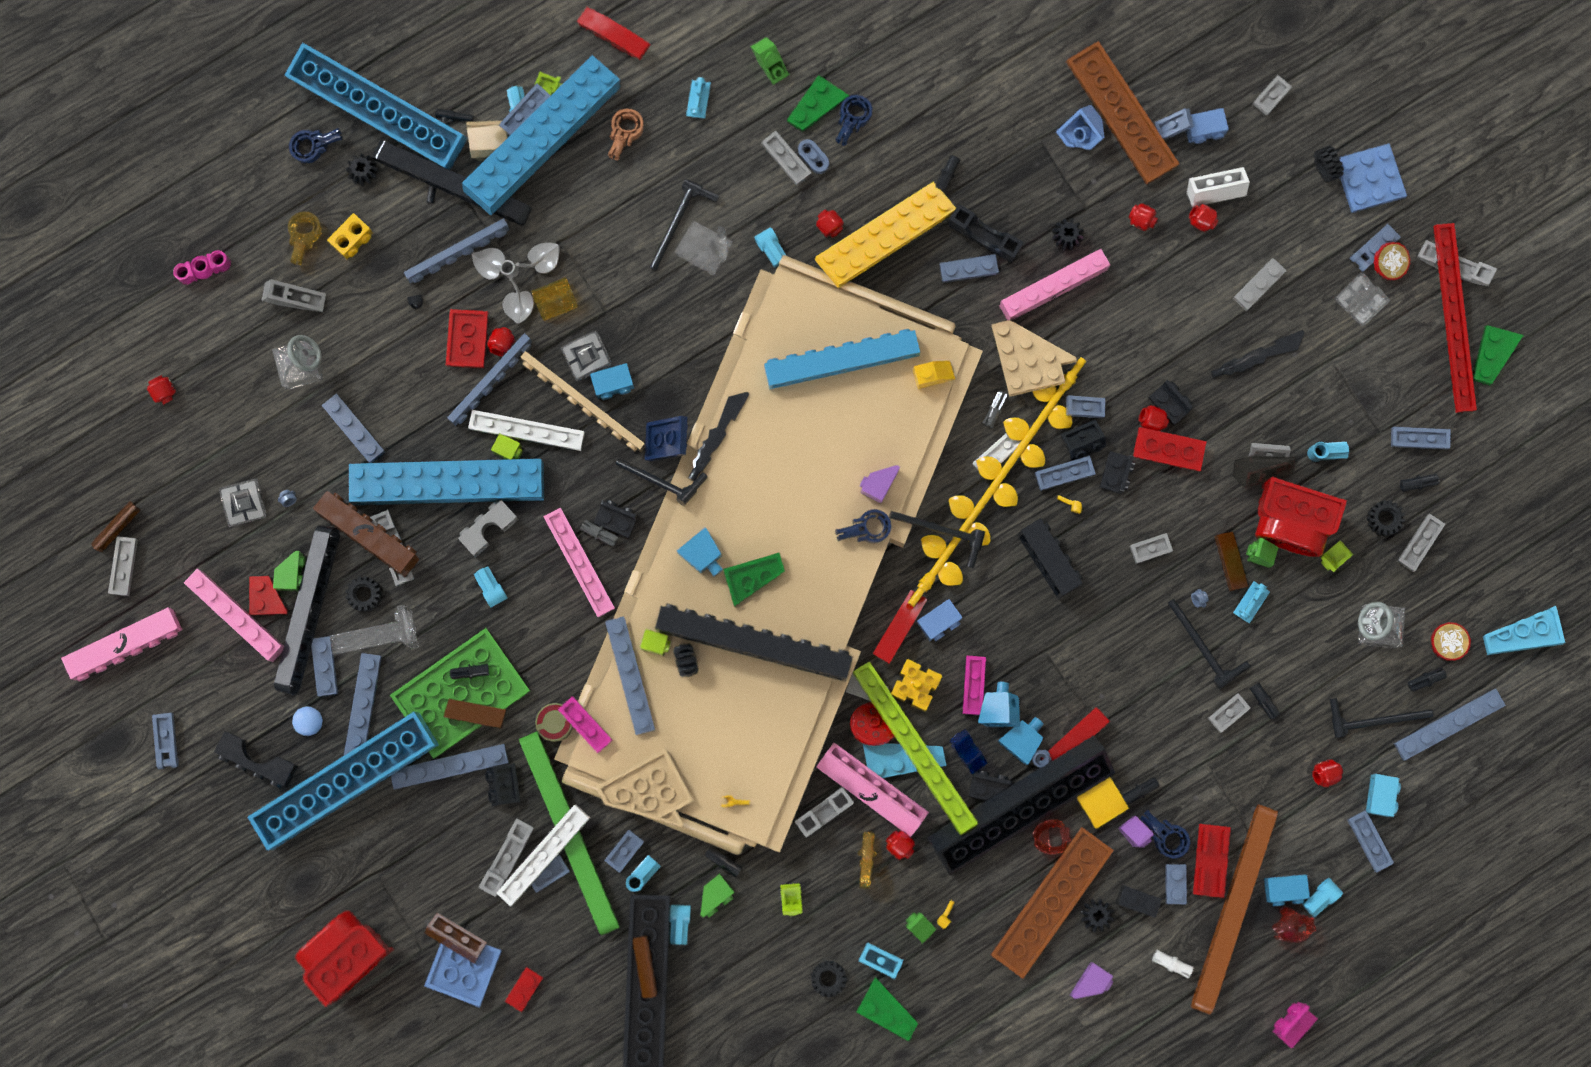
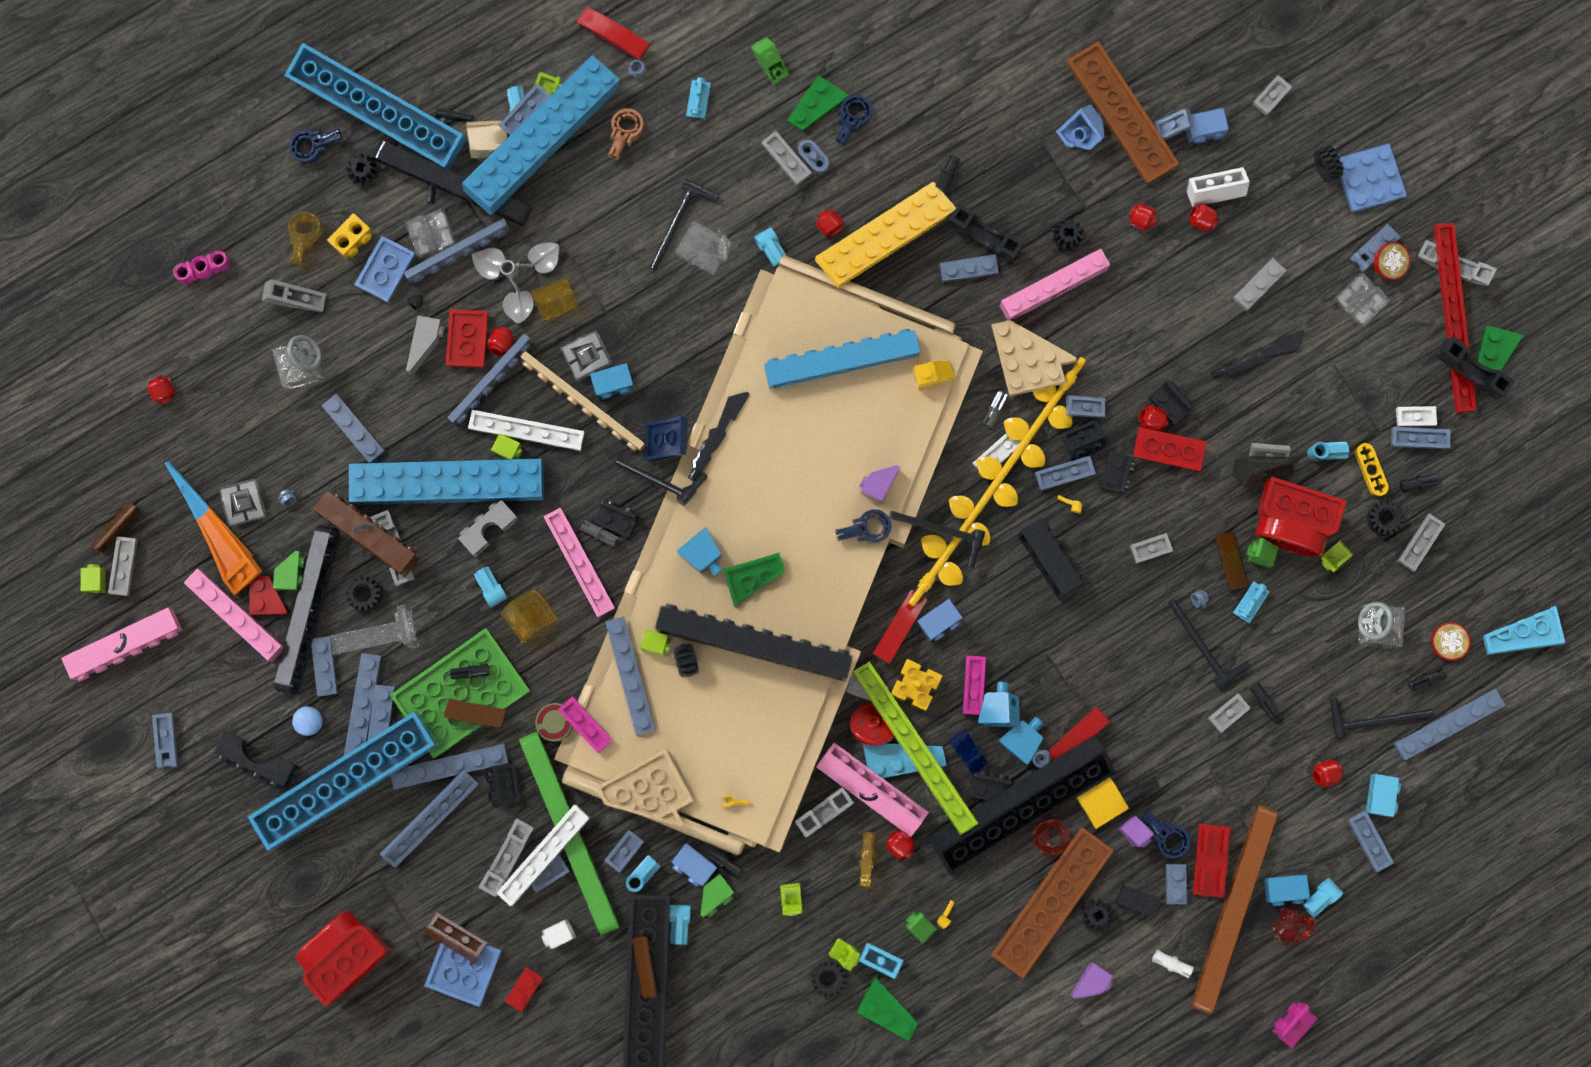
(93, 579): none -> lime brick
(229, 553): none -> orange plate
(381, 710): none -> sand blue plate
(385, 269): none -> medium blue plate
(425, 339): none -> light grey slope
(429, 819): none -> sand blue plate
(430, 232): none -> clear slope
(529, 615): none -> clear yellow slope
(558, 934): none -> white brick
(637, 64): none -> sand blue plate
(694, 865): none -> medium blue brick
(845, 954): none -> lime bracket
(1361, 459): none -> yellow beam
(1416, 416): none -> white plate
(1488, 380): none -> black arch

